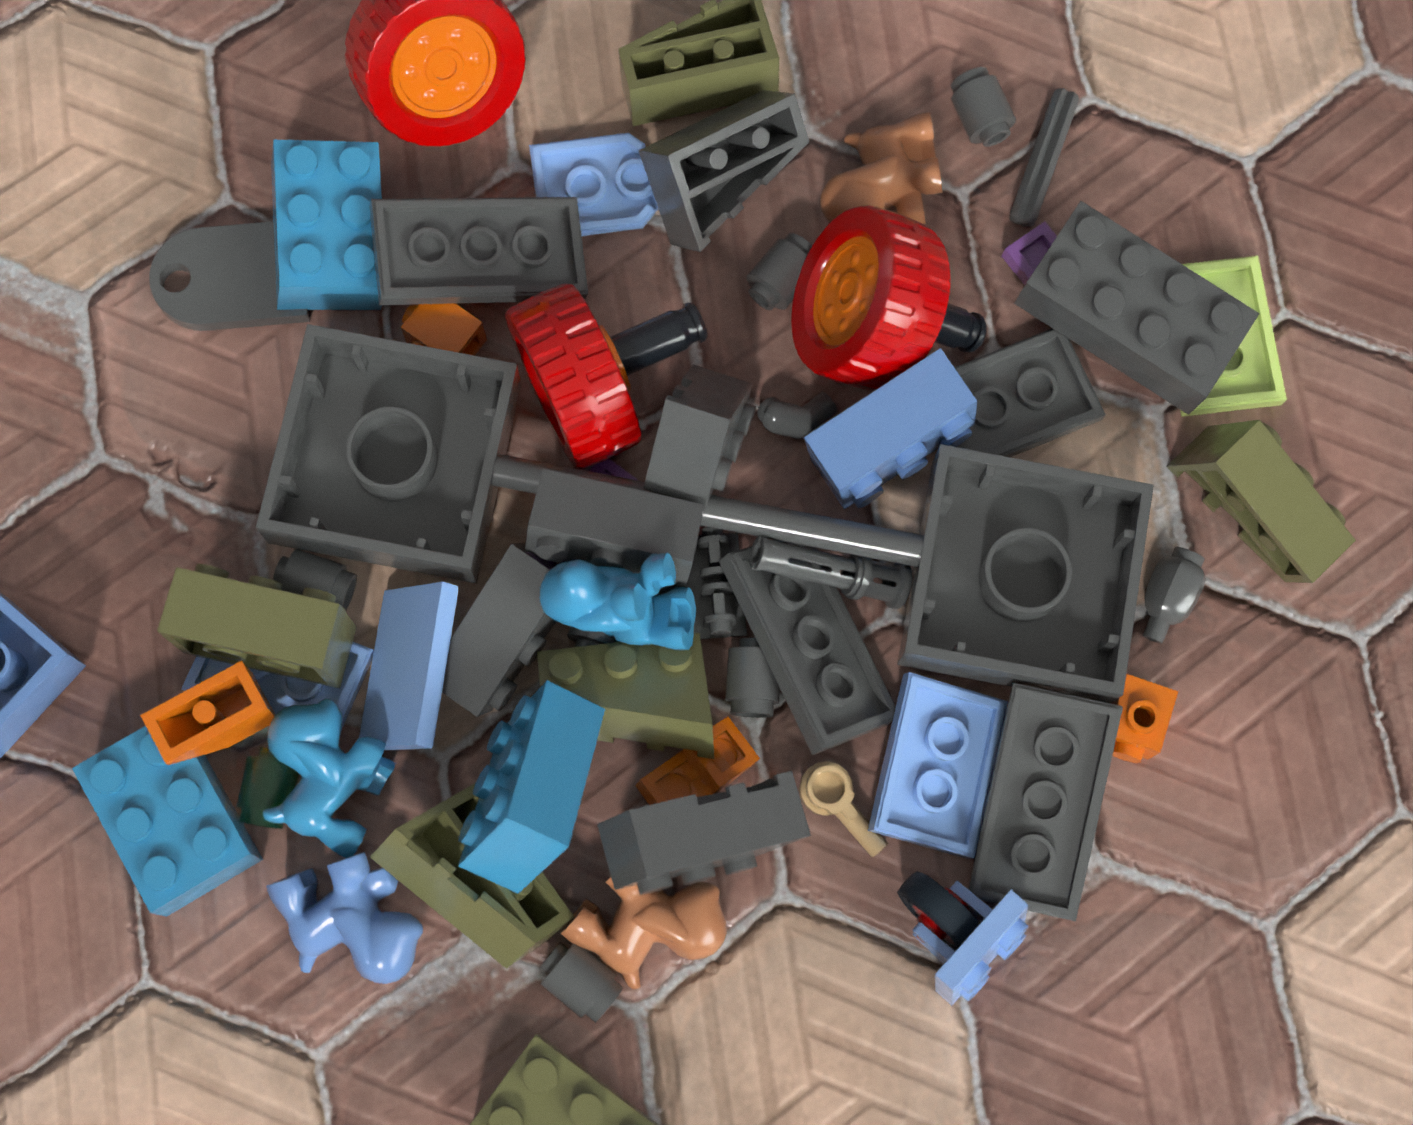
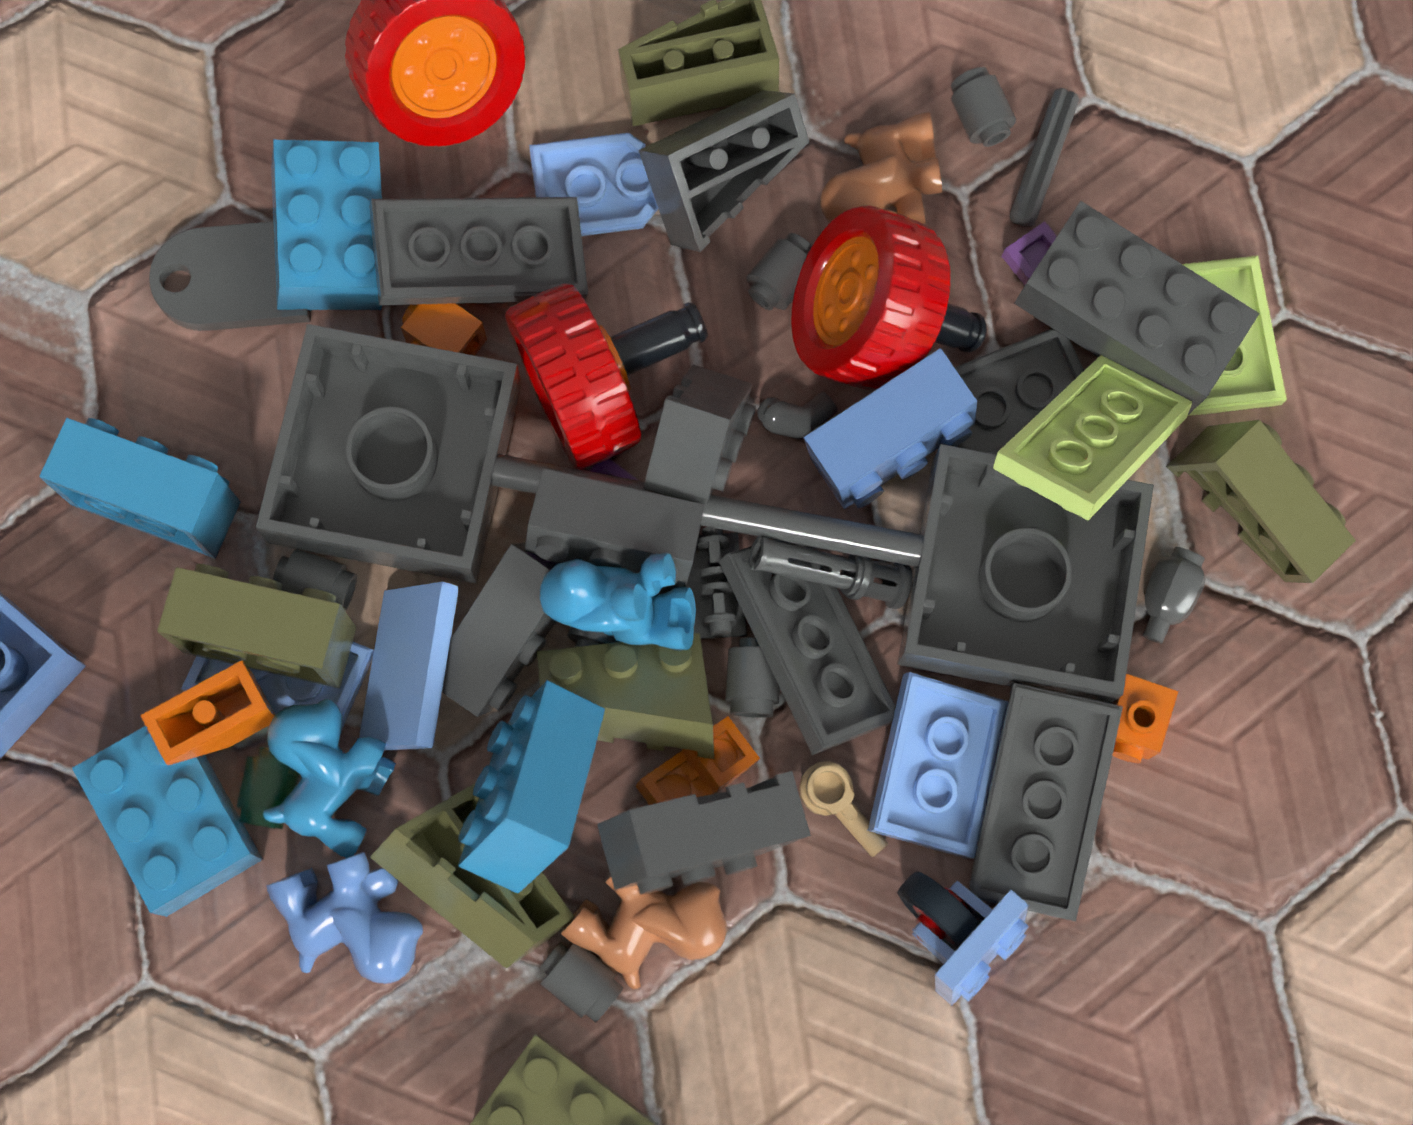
(141, 485): none -> dark azure brick
(1092, 437): none -> yellowish green plate

